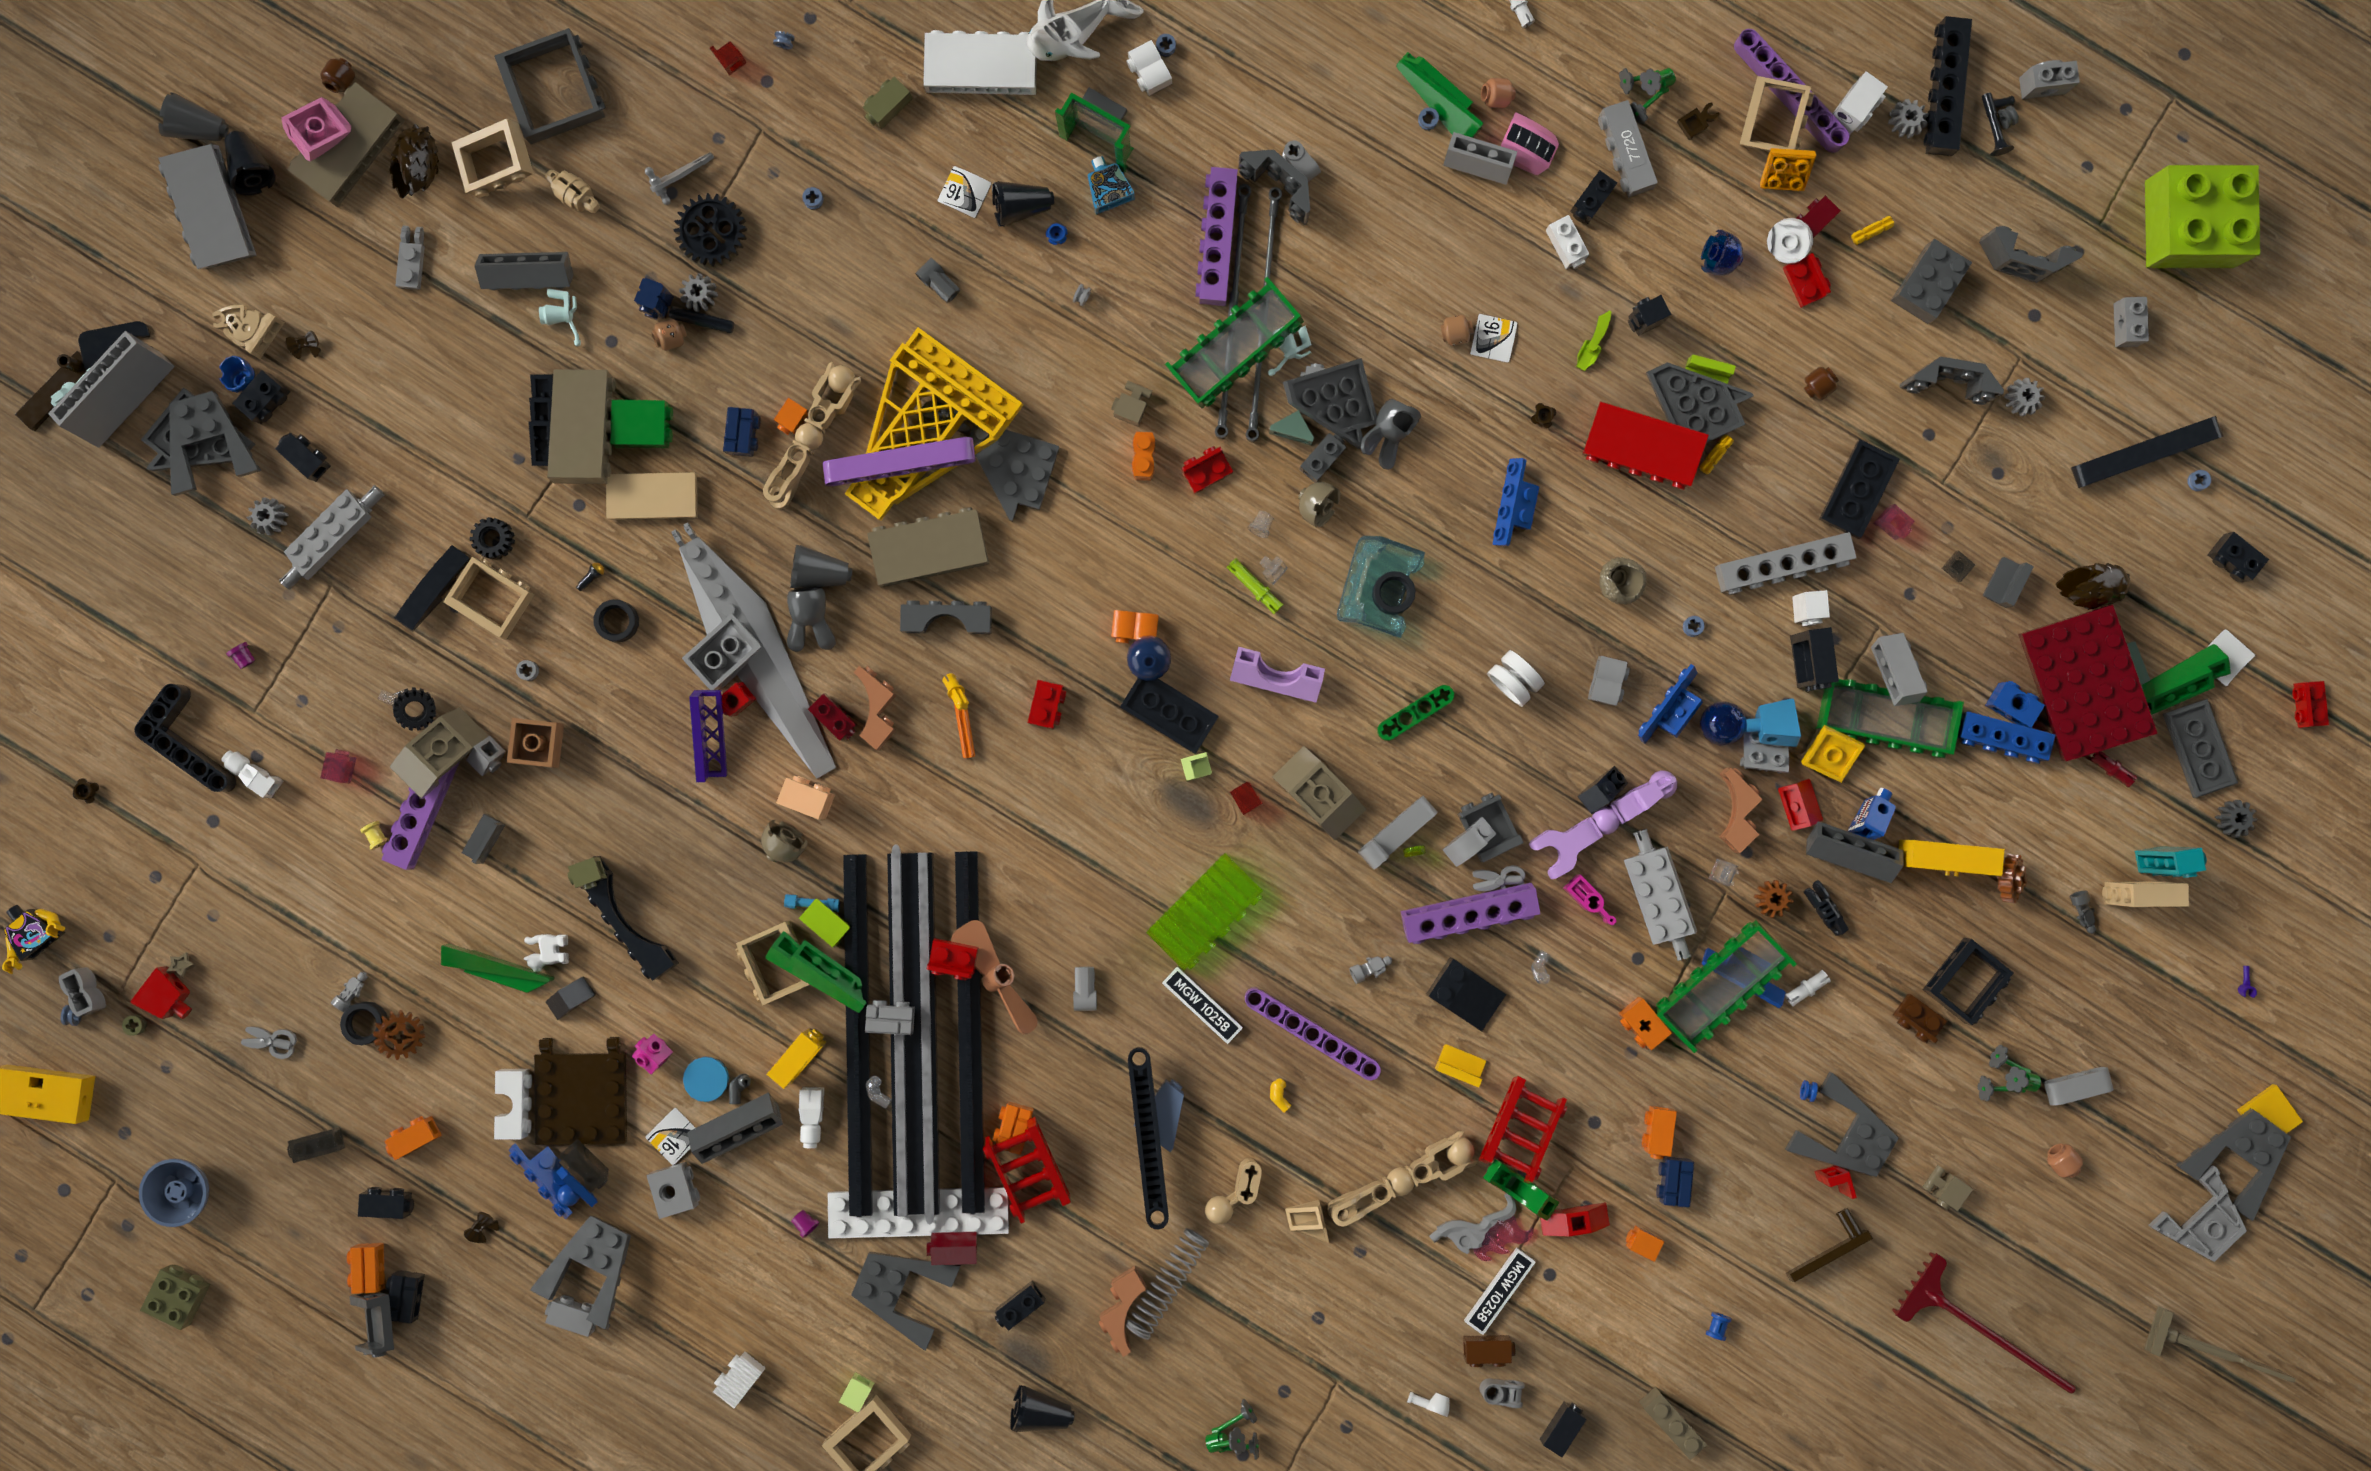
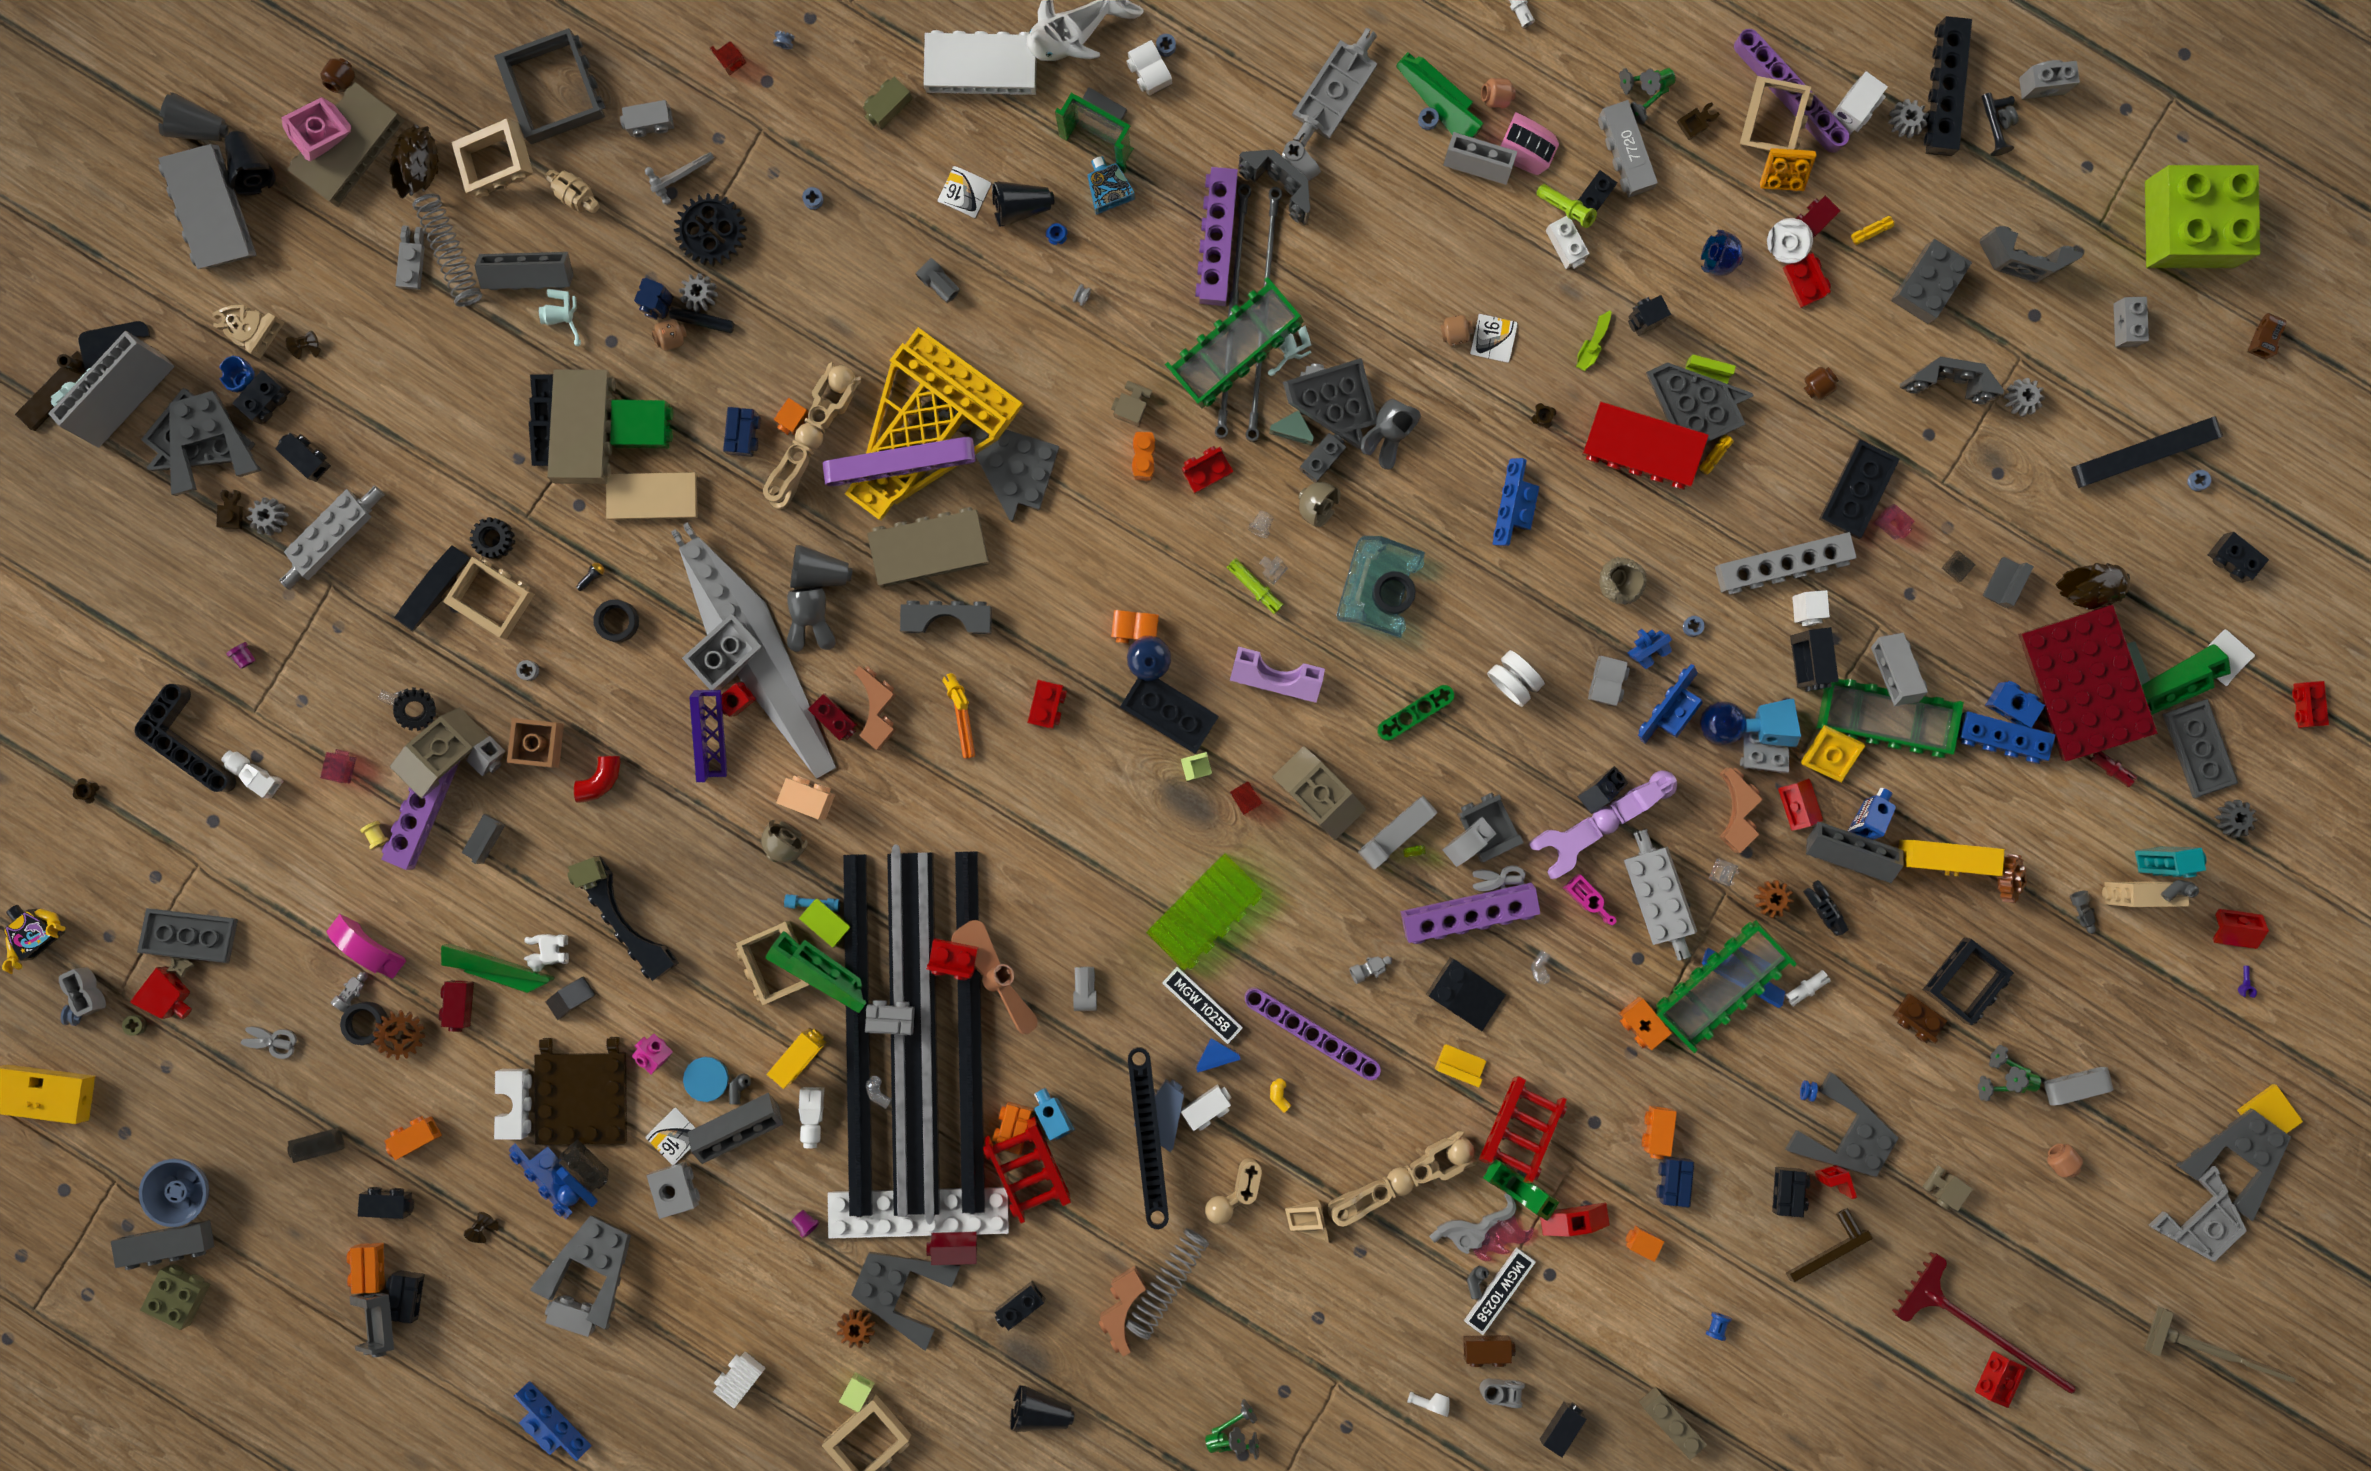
(162, 1244): none -> dark grey brick
(187, 935): none -> dark grey tile
(229, 514): none -> dark brown plate
(362, 949): none -> dark pink arch
(456, 1005): none -> dark red brick
(469, 292): none -> light grey piece
(548, 1425): none -> blue bracket
(600, 782): none -> red cylinder
(647, 118): none -> light grey brick
(852, 1320): none -> dark orange gear
(1059, 1123): none -> dark azure torso
(1206, 1107): none -> white brick
(1216, 1055): none -> blue slope
(1335, 88): none -> light grey plate
(1474, 1279): none -> dark grey arm
(1573, 208): none -> lime pin
(1648, 644): none -> blue hips
(1790, 1192): none -> black brick
(2000, 1379): none -> red bracket
(2180, 888): none -> dark grey arm
(2240, 928): none -> red panel
(2267, 336): none -> reddish brown leg

